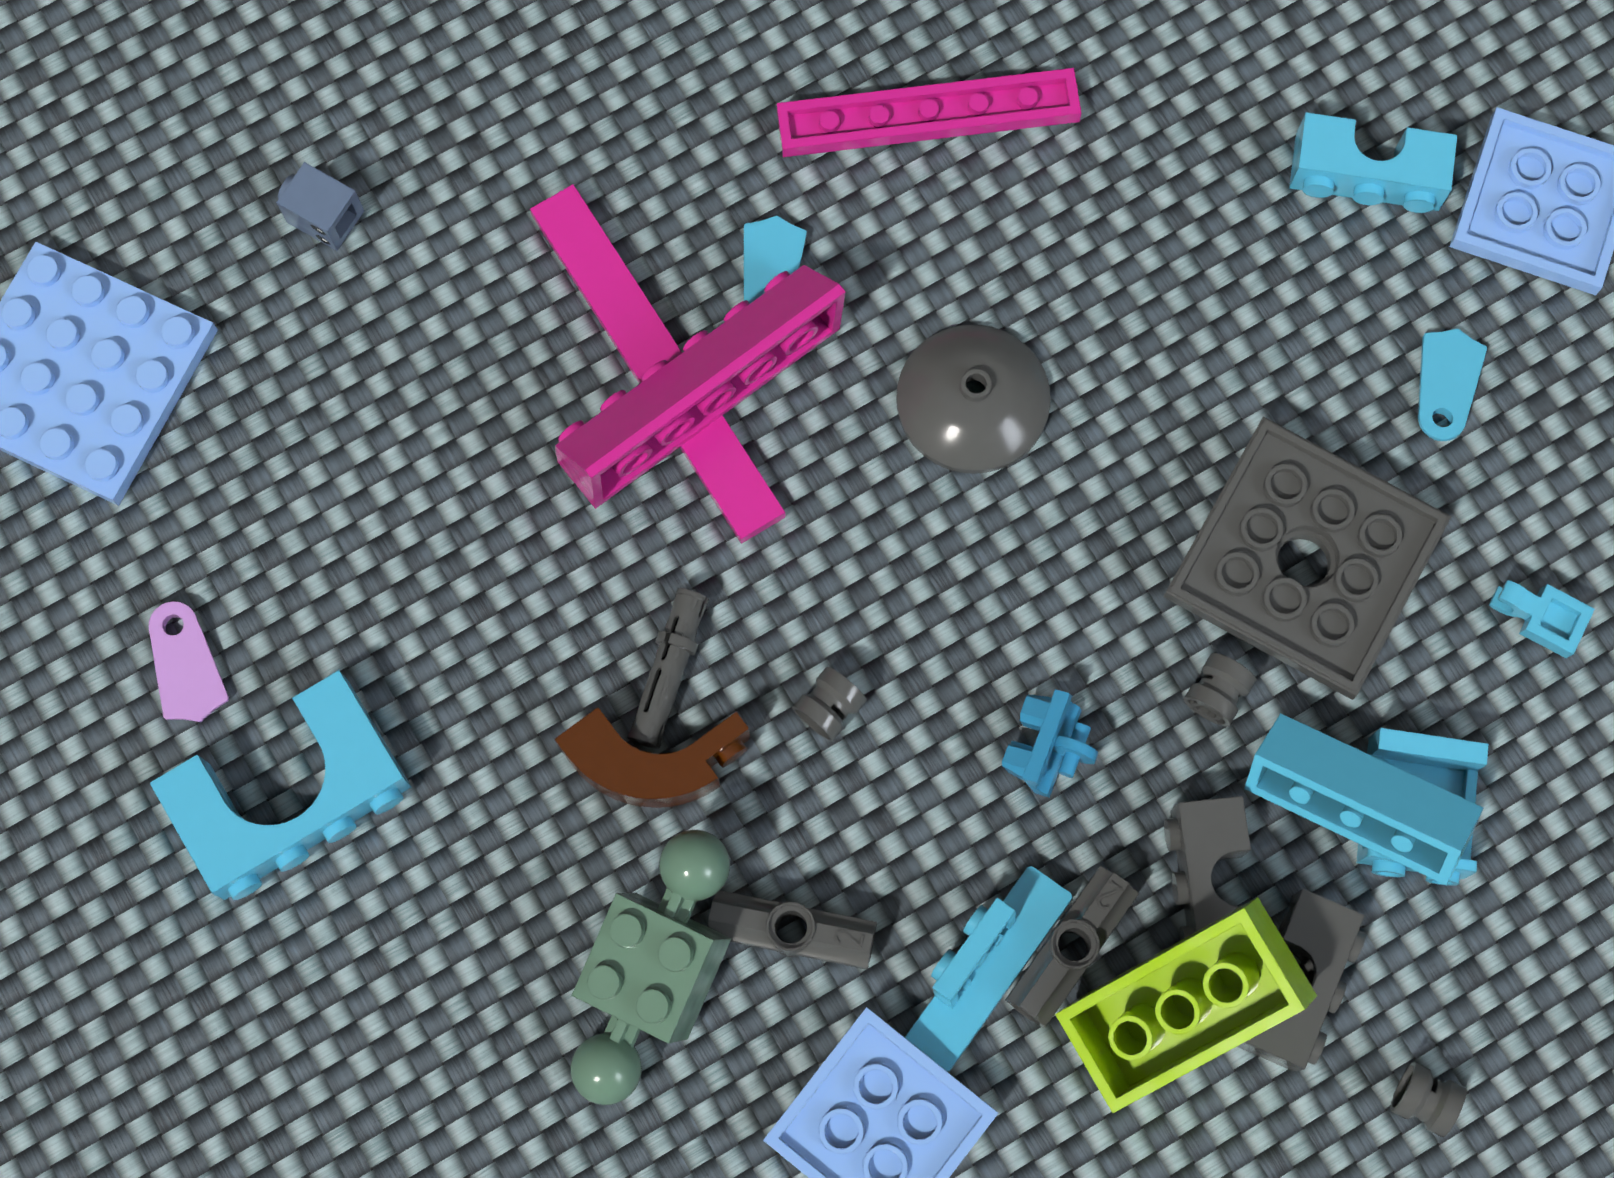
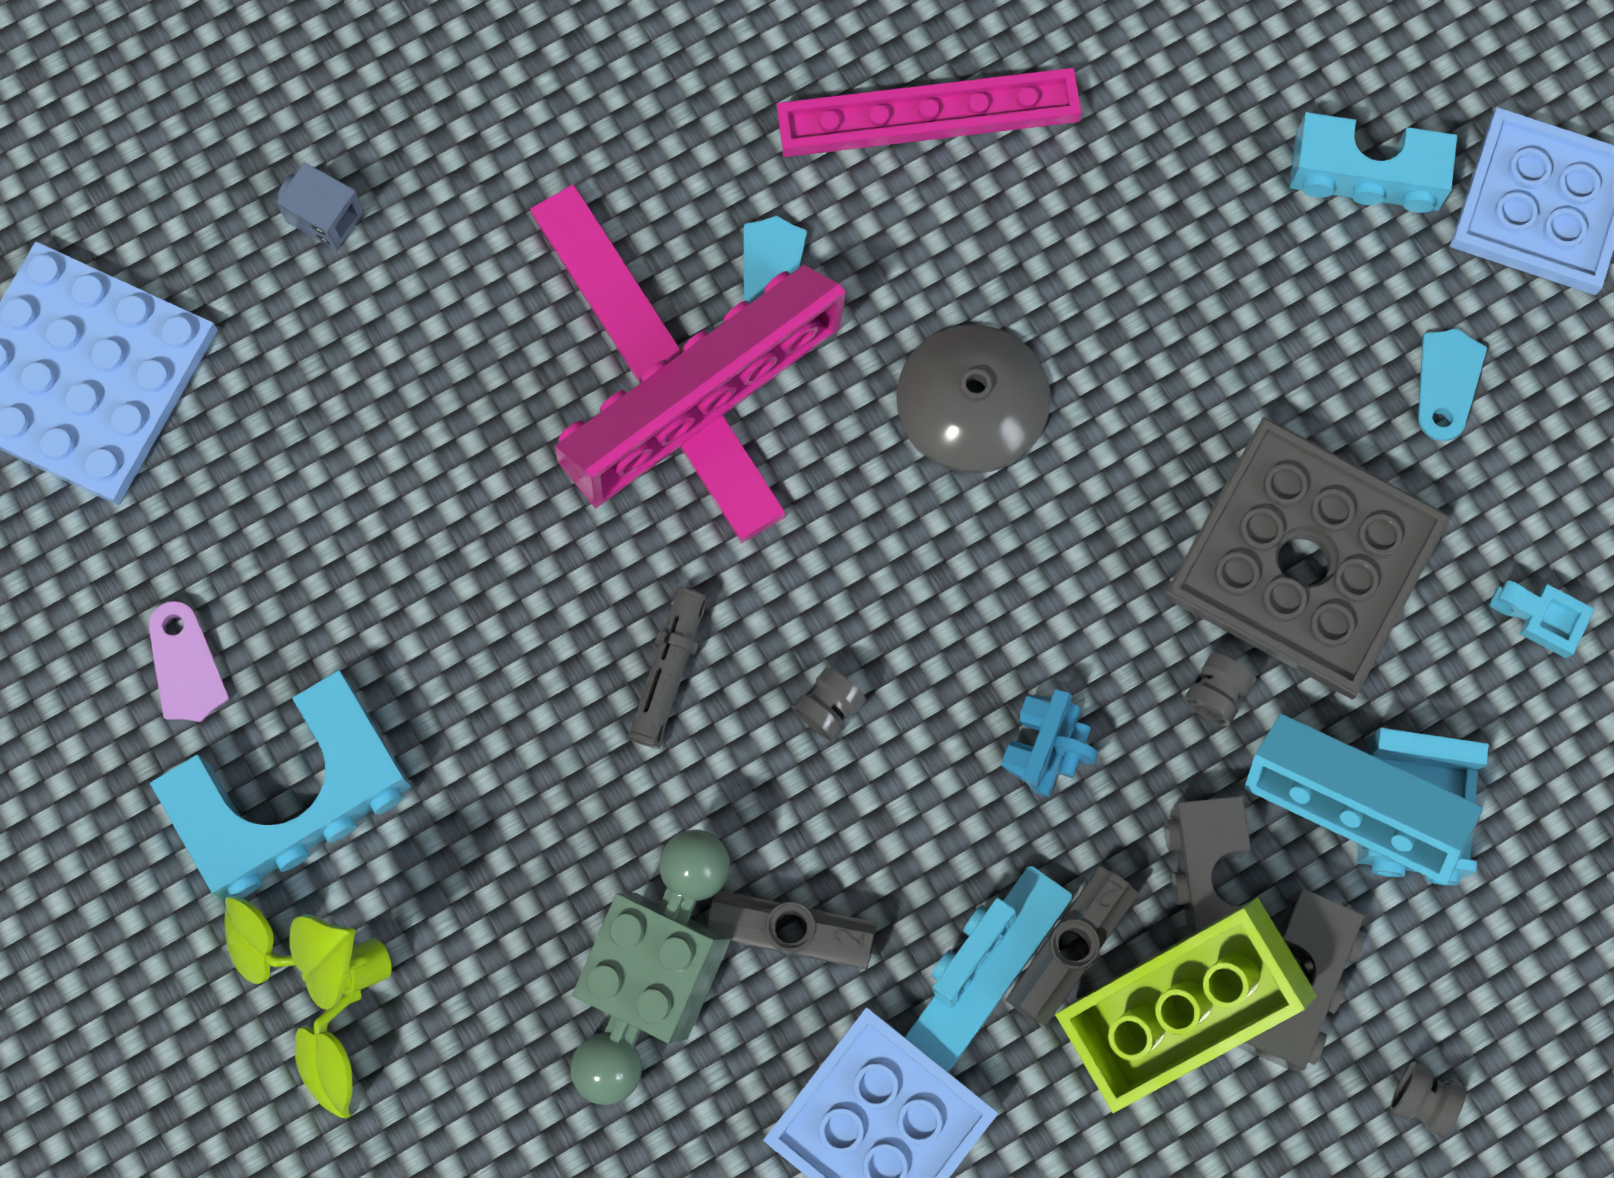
(330, 970): none -> lime plant
(647, 777): reddish brown arch -> none

